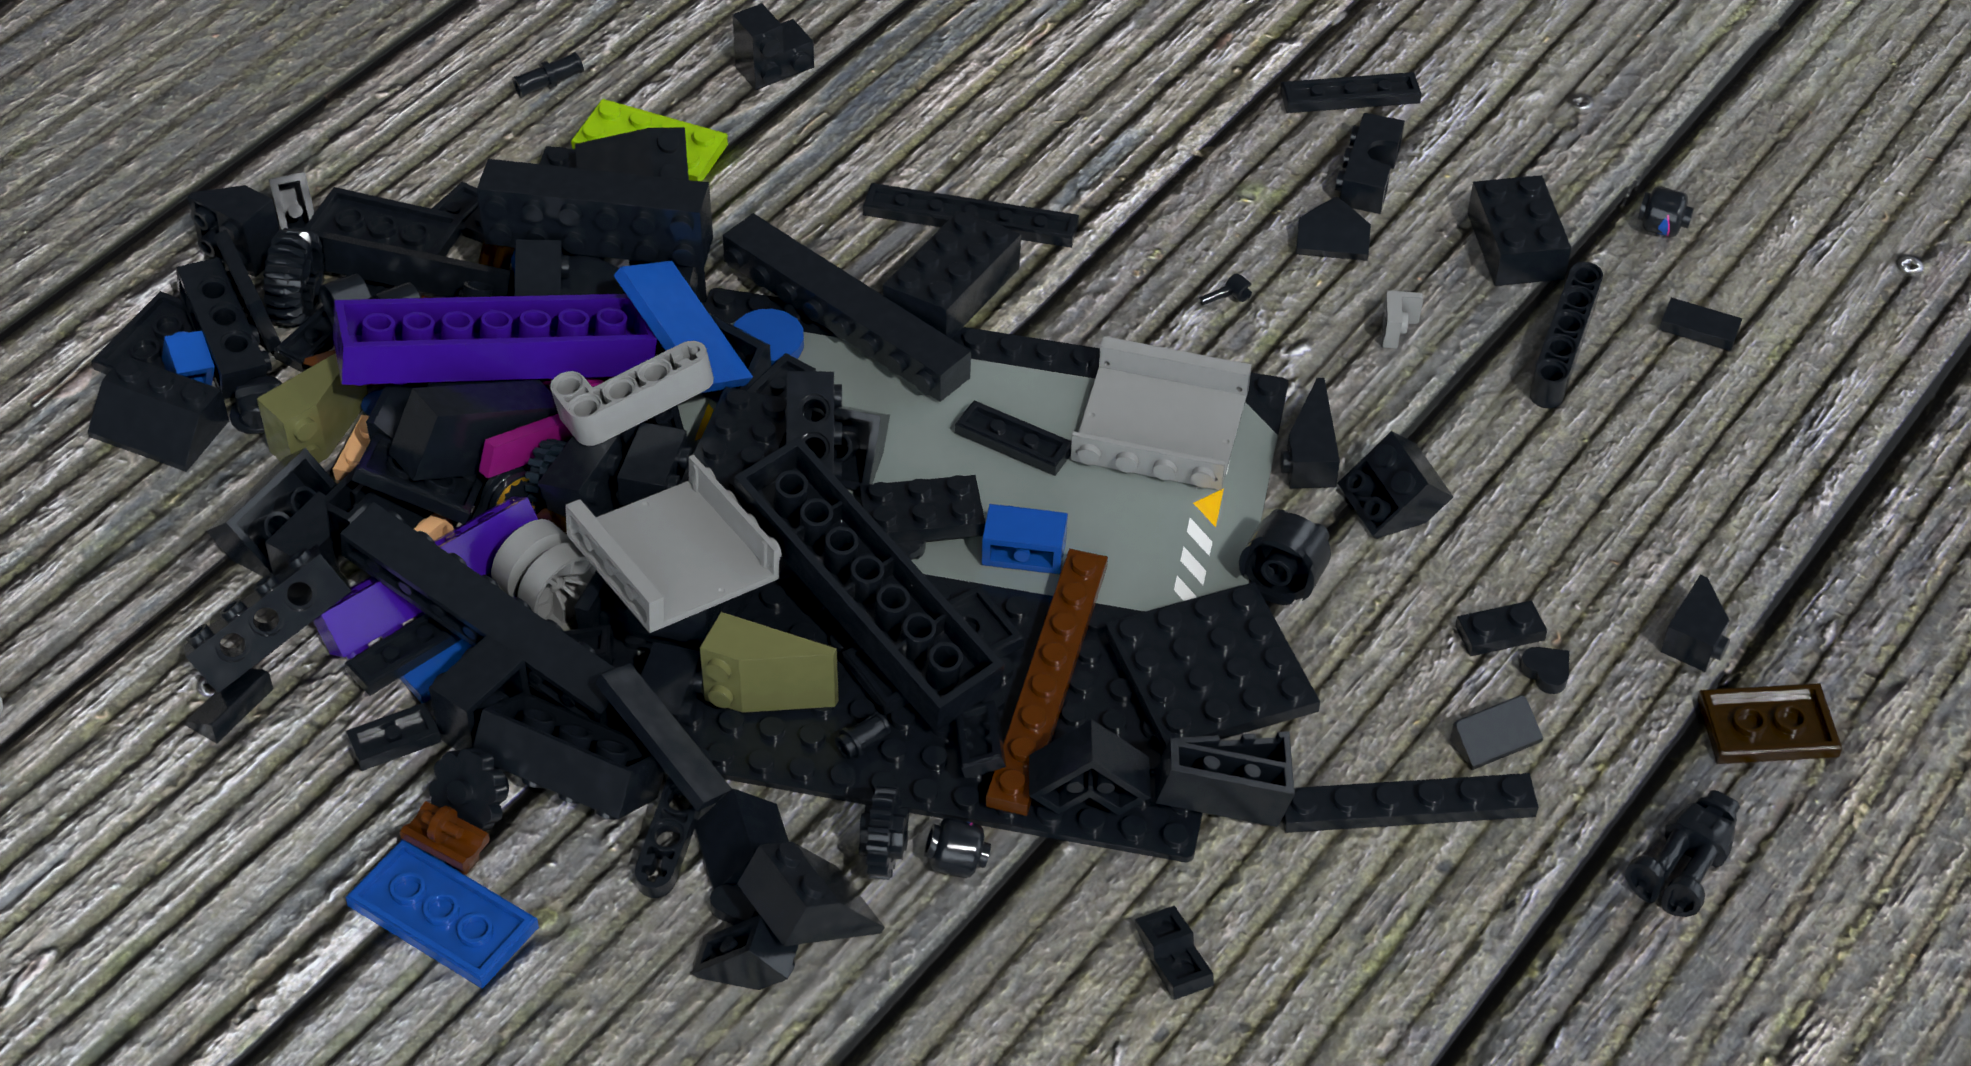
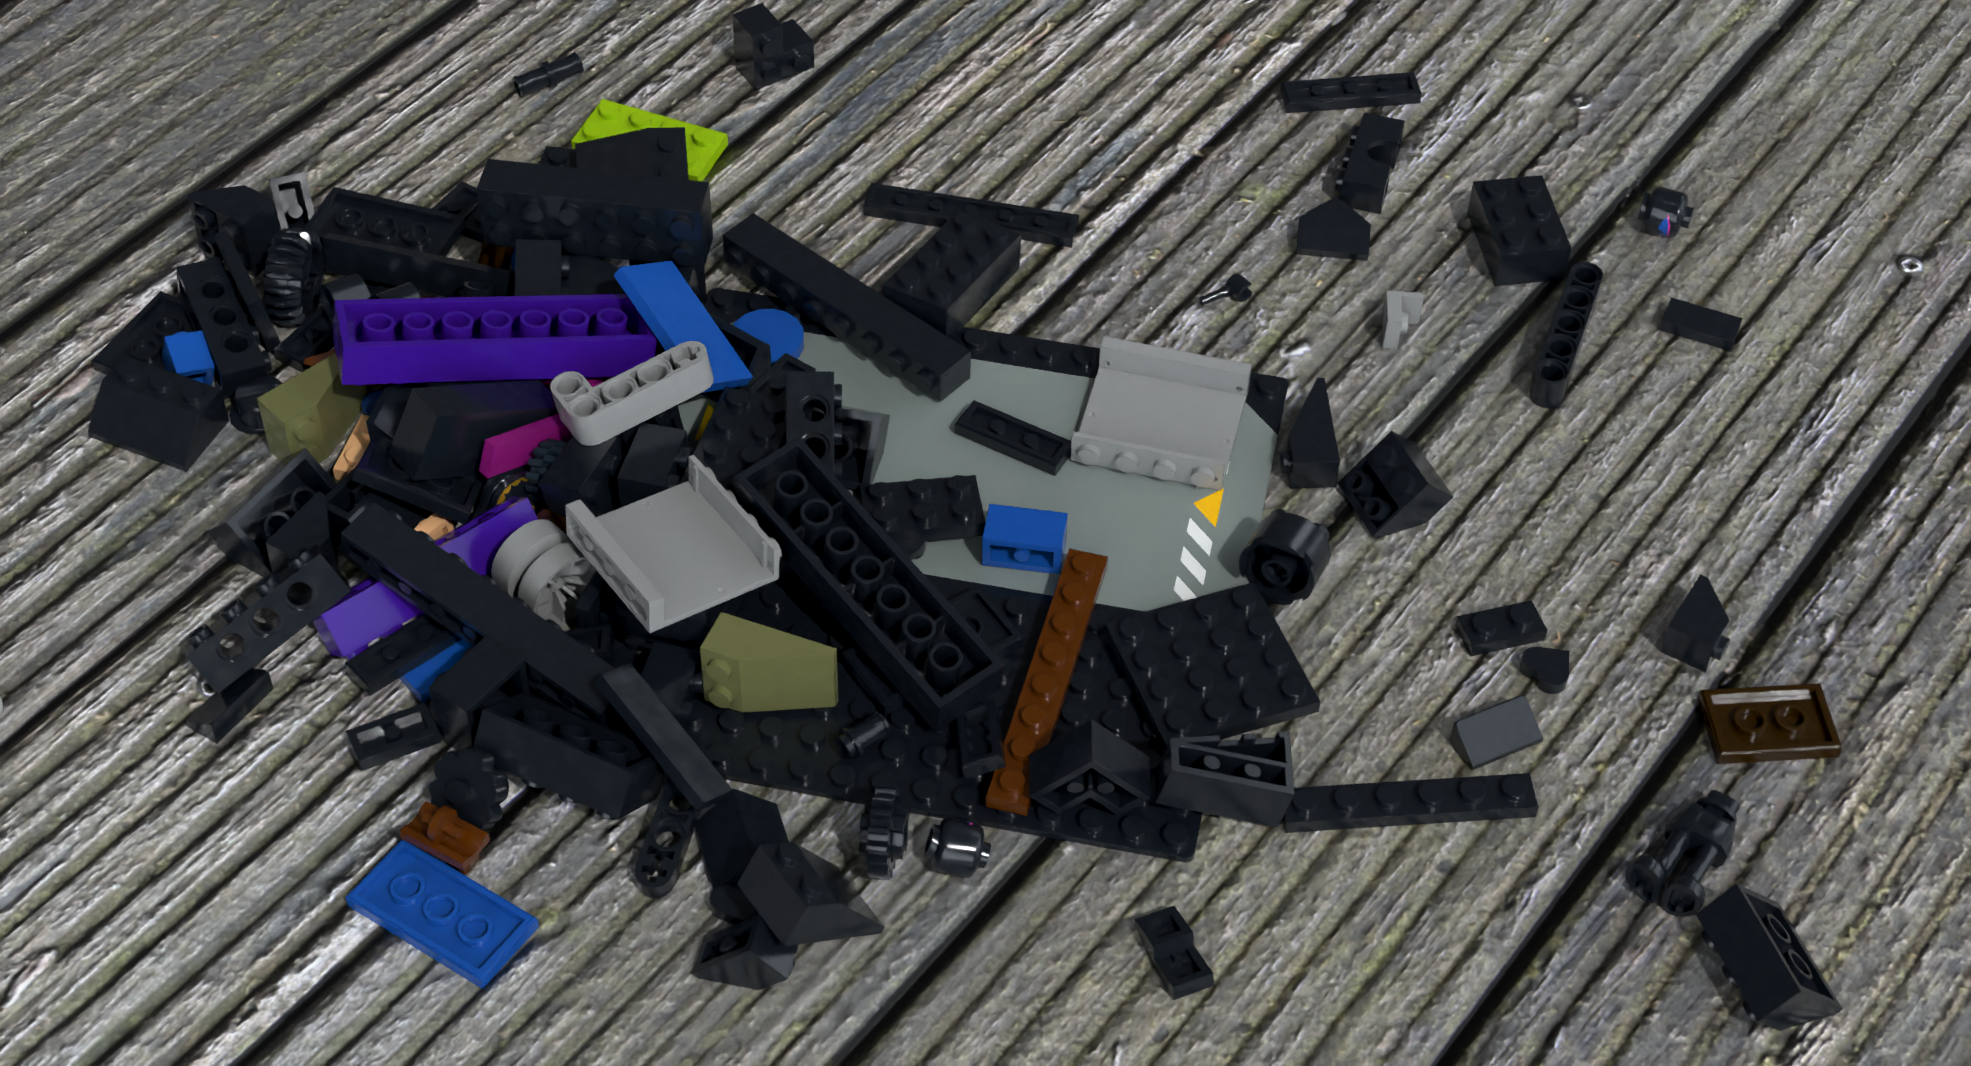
(1766, 960): none -> black slope

